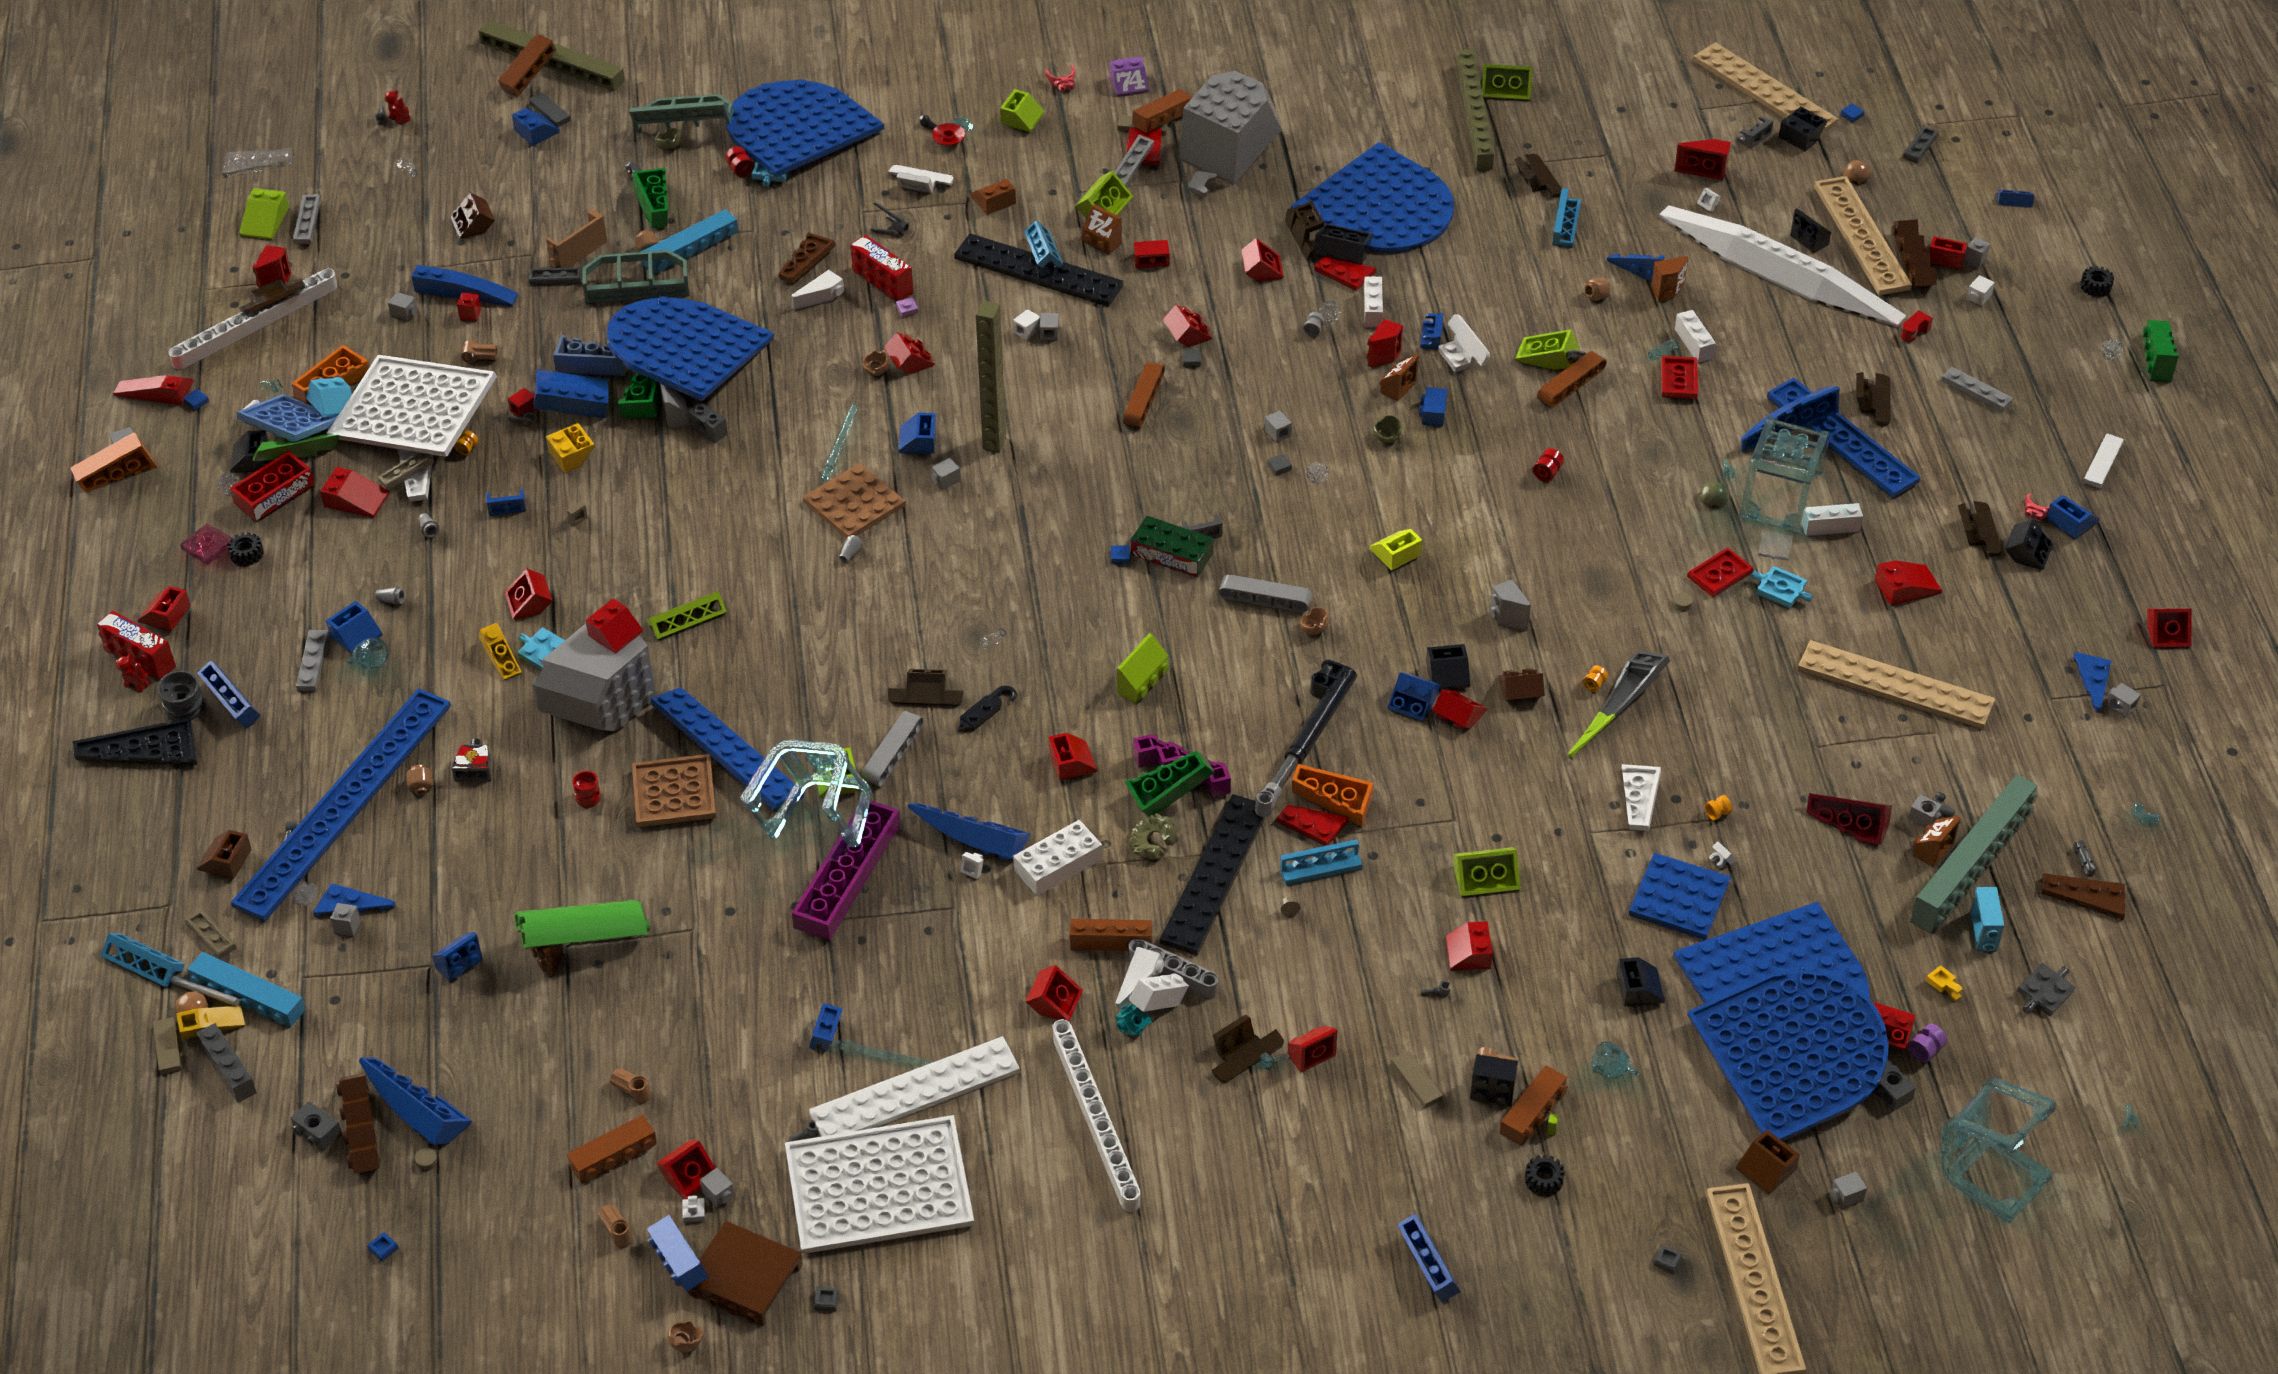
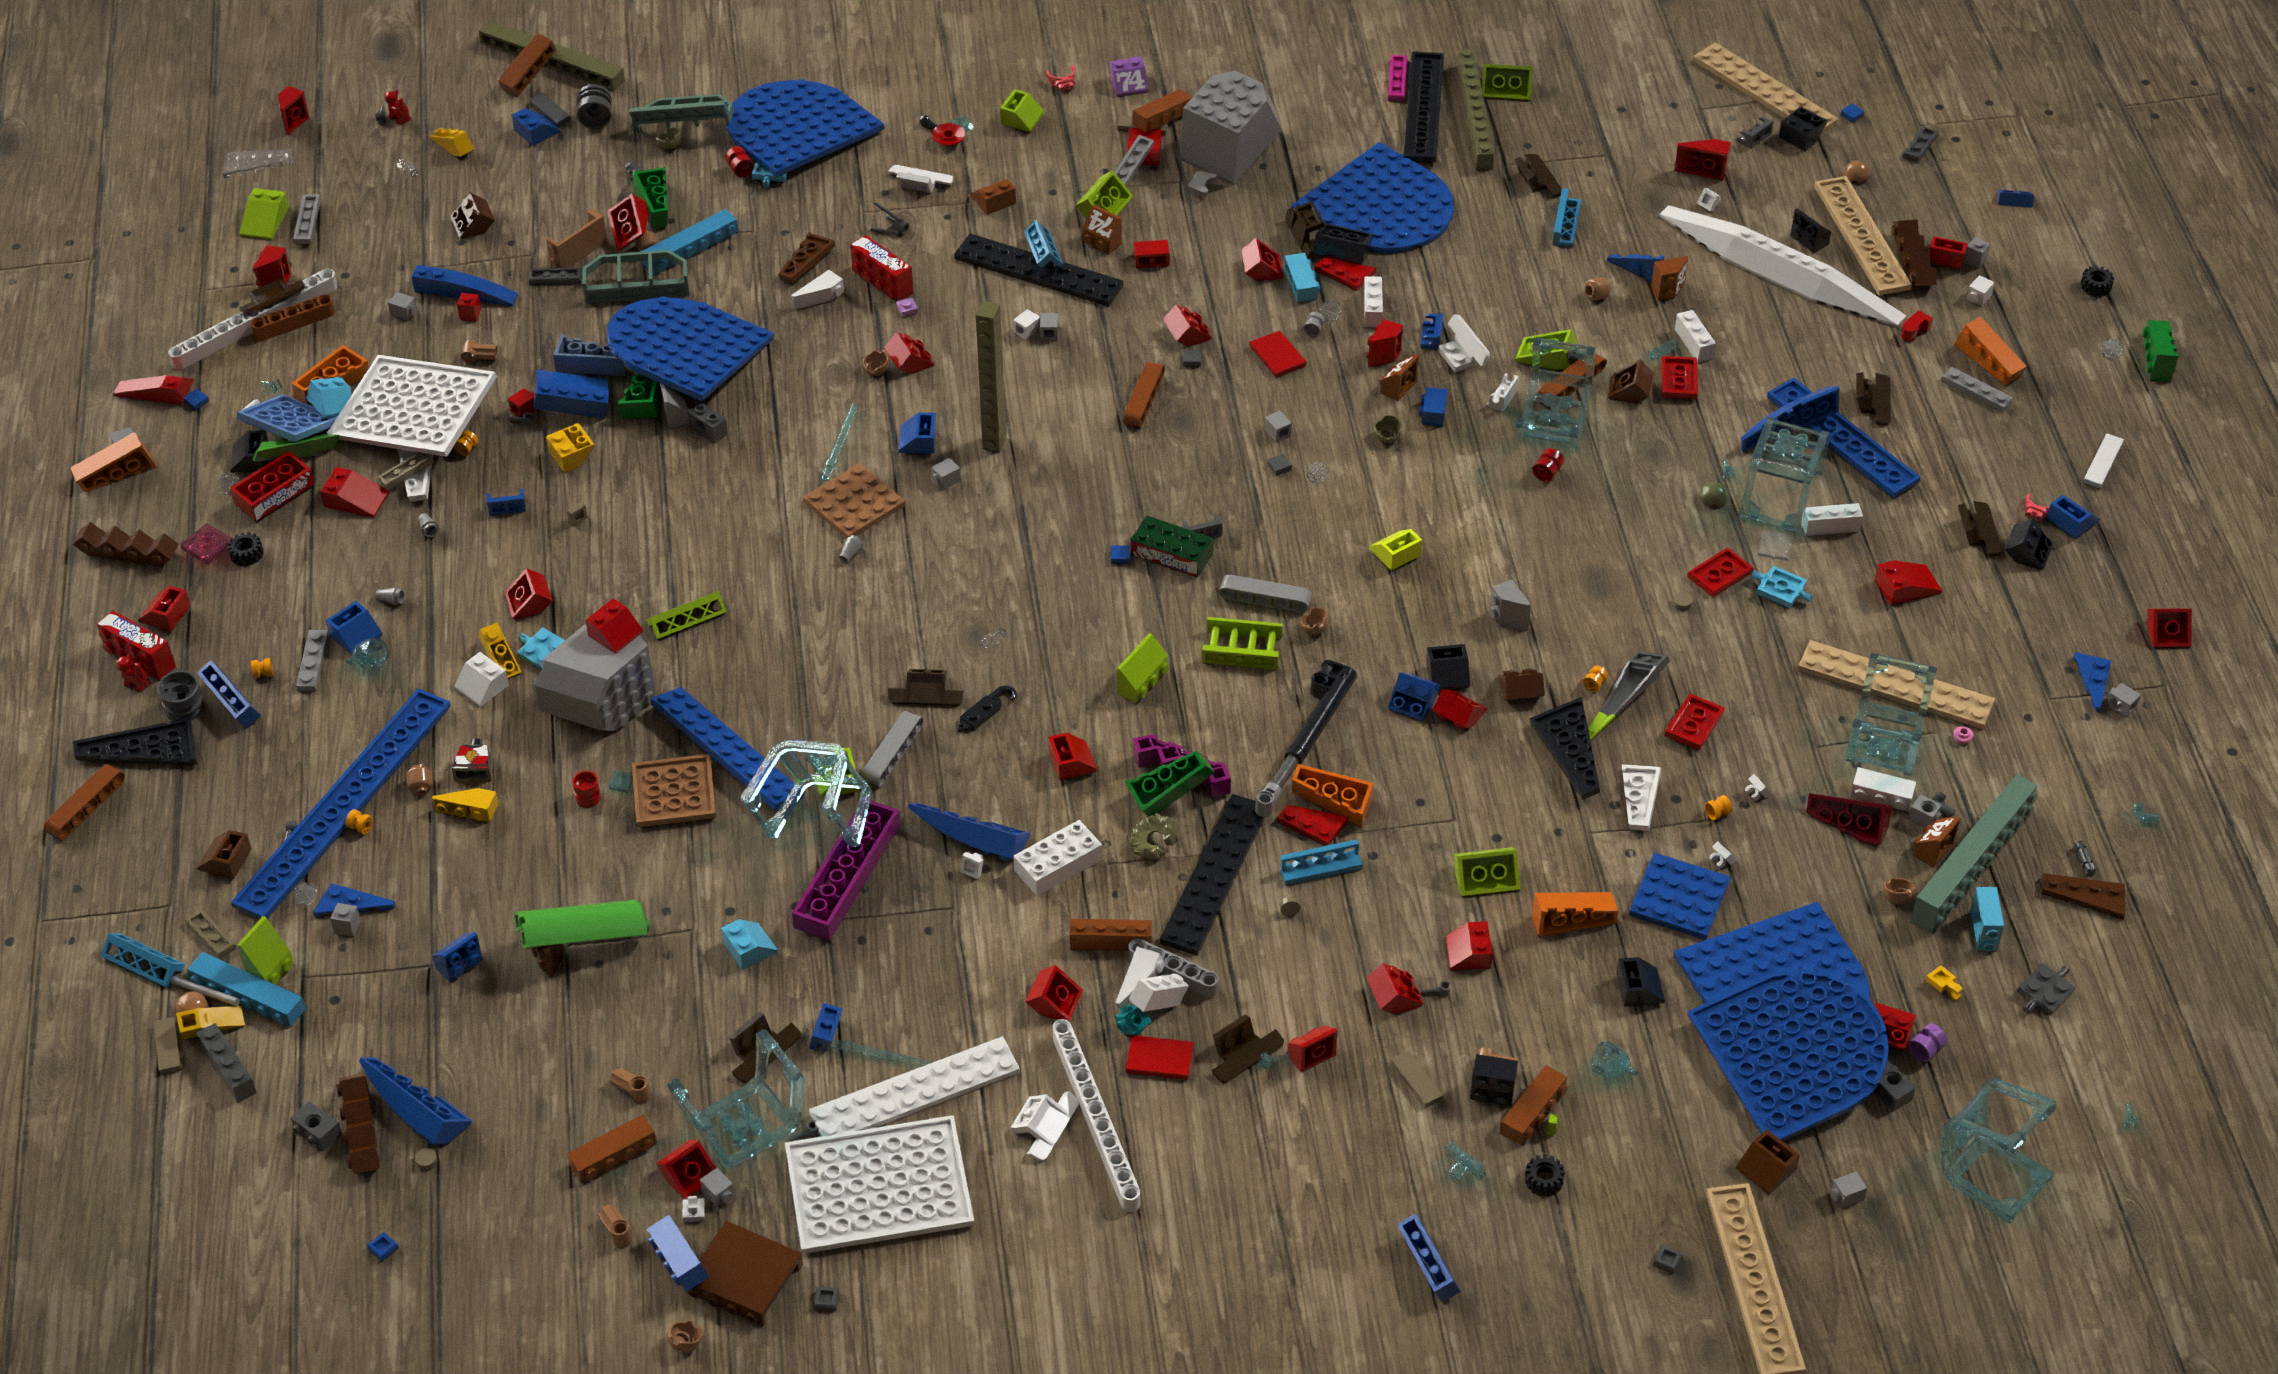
(84, 802): none -> dark orange beam
(120, 546): none -> reddish brown brick
(262, 668): none -> light orange wheel
(265, 952): none -> lime slope
(292, 108): none -> red slope
(292, 317): none -> dark orange beam
(357, 821): none -> light orange wheel
(453, 141): none -> yellow slope
(471, 803): none -> yellow slope
(481, 679): none -> white slope
(594, 106): none -> dark grey wheel
(621, 781): none -> clear light blue tile
(628, 220): none -> red slope
(745, 1047): none -> dark brown plate
(747, 942): none -> medium azure slope
(789, 1119): none -> clear light blue windscreen
(1045, 1121): none -> white plate
(1159, 1057): none -> red tile
(1242, 656): none -> lime fence
(1277, 353): none -> red tile
(1301, 277): none -> medium azure brick
(1394, 989): none -> red slope
(1397, 78): none -> dark pink tile
(1423, 106): none -> black plate
(1463, 1163): none -> clear light blue tile
(1504, 393): none -> white hinge
(1564, 434): none -> clear light blue windscreen
(1568, 741): none -> black wing
(1572, 911): none -> orange wedge
(1631, 383): none -> reddish brown slope
(1694, 721): none -> red plate
(1758, 787): none -> white tile
(1883, 789): none -> white brick
(1885, 741): none -> clear light blue windscreen
(1899, 890): none -> medium nougat hair
(1963, 735): none -> bright pink plate
(1989, 351): none -> orange wedge

